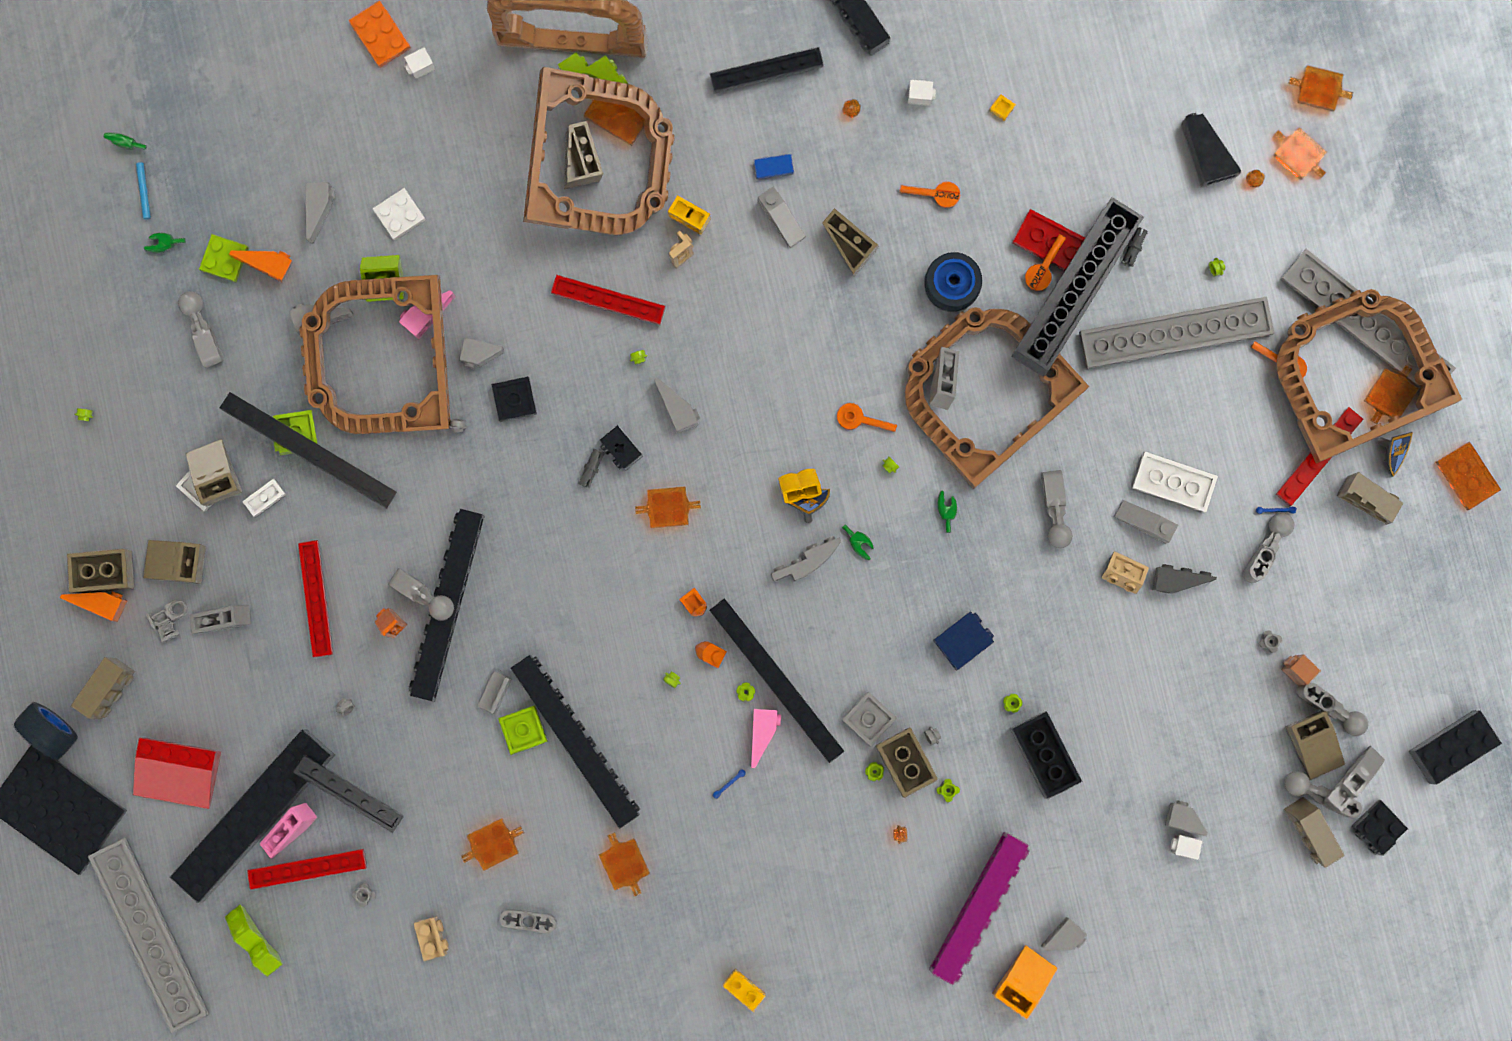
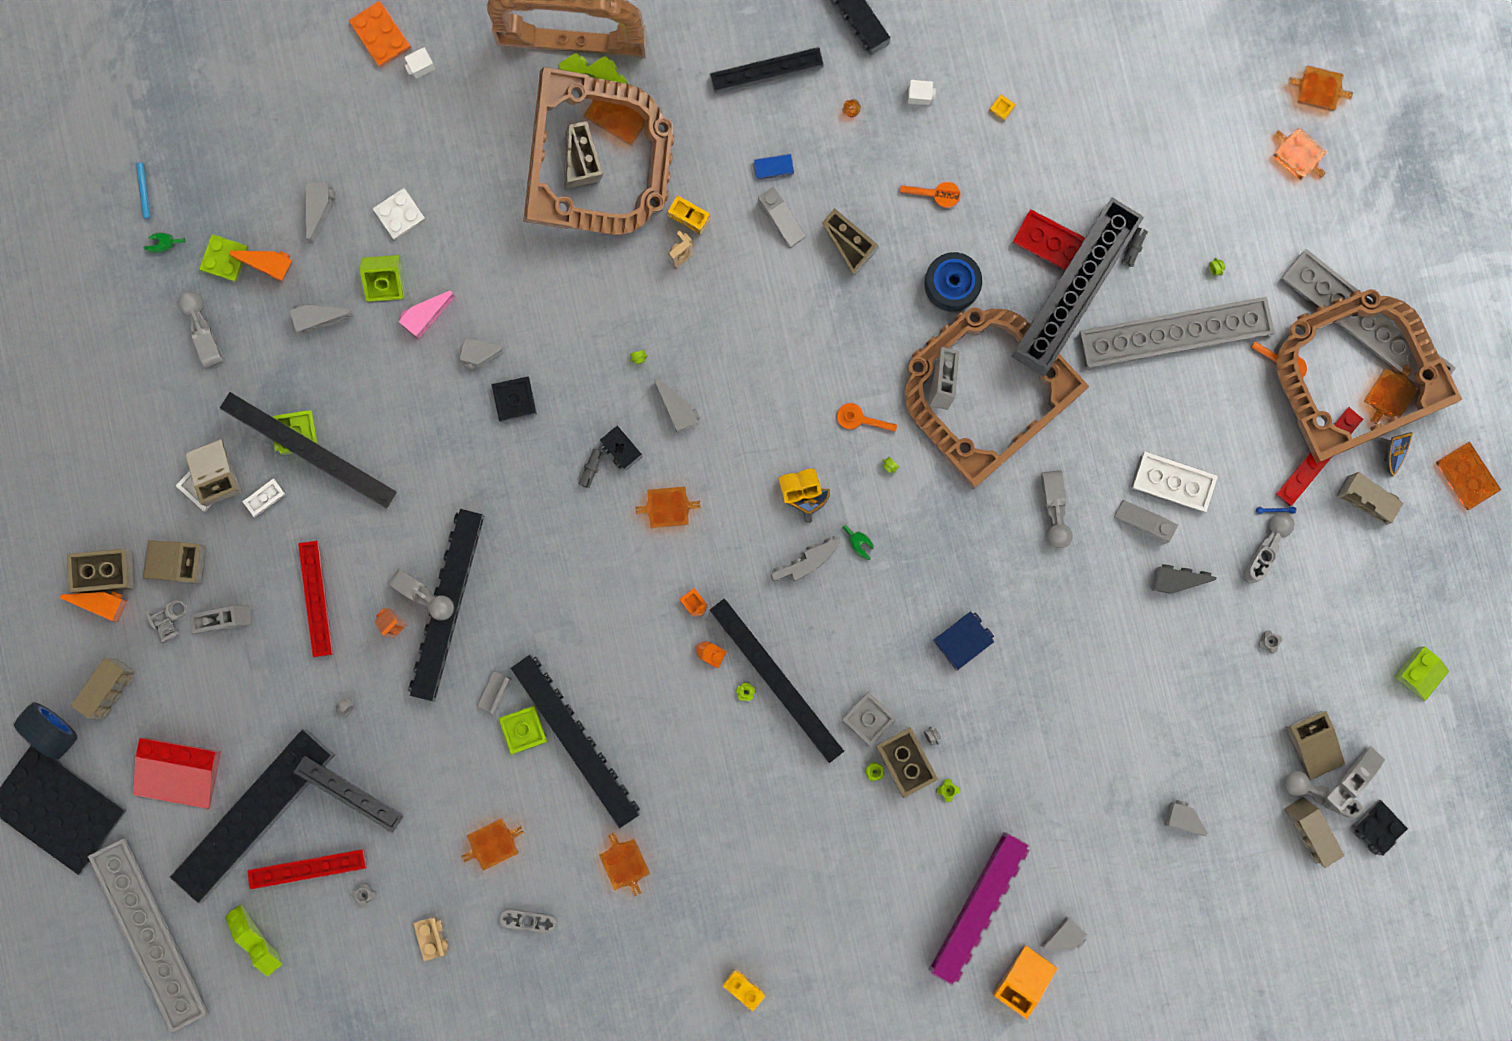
(84, 414): lime plate -> none
(123, 141): green hand -> none
(288, 829): bright pink slope -> none
(422, 292): medium nougat arch -> none
(457, 425): light grey plate -> none
(608, 299): red plate -> none
(672, 679): lime plate -> none
(741, 773): blue hinge -> none
(763, 730): bright pink slope -> none
(900, 834): clear orange plate -> none
(947, 513): green hand -> none
(1017, 703): lime plate -> none
(1039, 276): orange piece -> none
(1045, 755): black brick -> none
(1125, 573): tan bracket -> none
(1186, 846): white brick -> none
(1208, 152): black slope -> none
(1255, 182): clear orange plate -> none
(1300, 669): nougat brick -> none
(1354, 723): light grey beam -> none
(1422, 672): none -> lime slope
(1455, 747): black brick -> none

